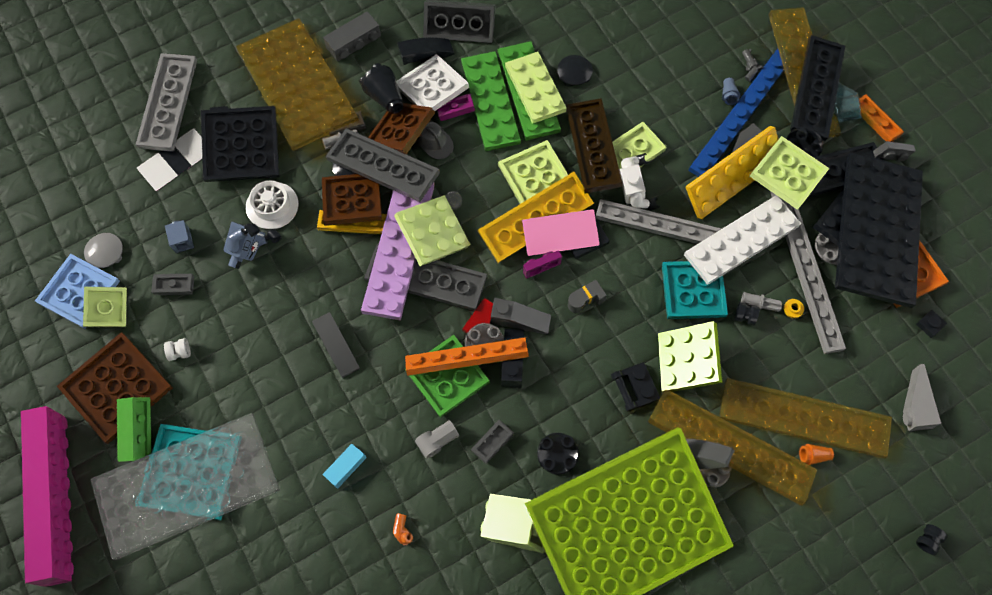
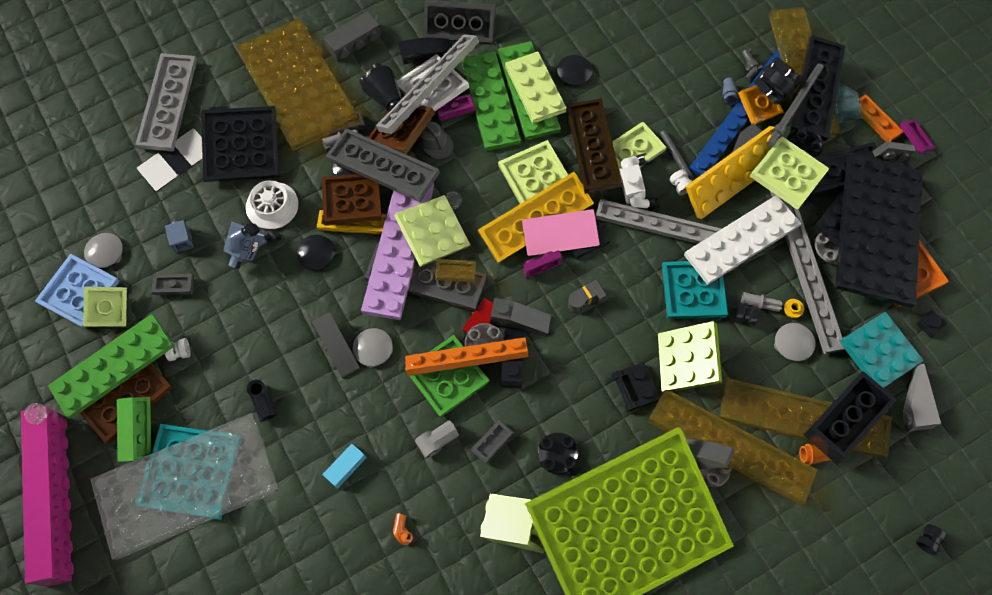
(35, 413): none -> clear plate
(110, 366): none -> bright green plate
(262, 401): none -> black piece
(315, 252): none -> black dish
(372, 347): none -> light grey dish
(427, 84): none -> light grey plate
(455, 270): none -> clear yellow plate
(675, 153): none -> dark grey bar
(680, 180): none -> white wheel
(758, 105): none -> light orange tile
(778, 80): none -> black piece
(780, 128): none -> dark grey bar
(795, 342): none -> light grey dish
(849, 417): none -> black brick
(881, 350): none -> teal plate
(917, 136): none -> magenta tile

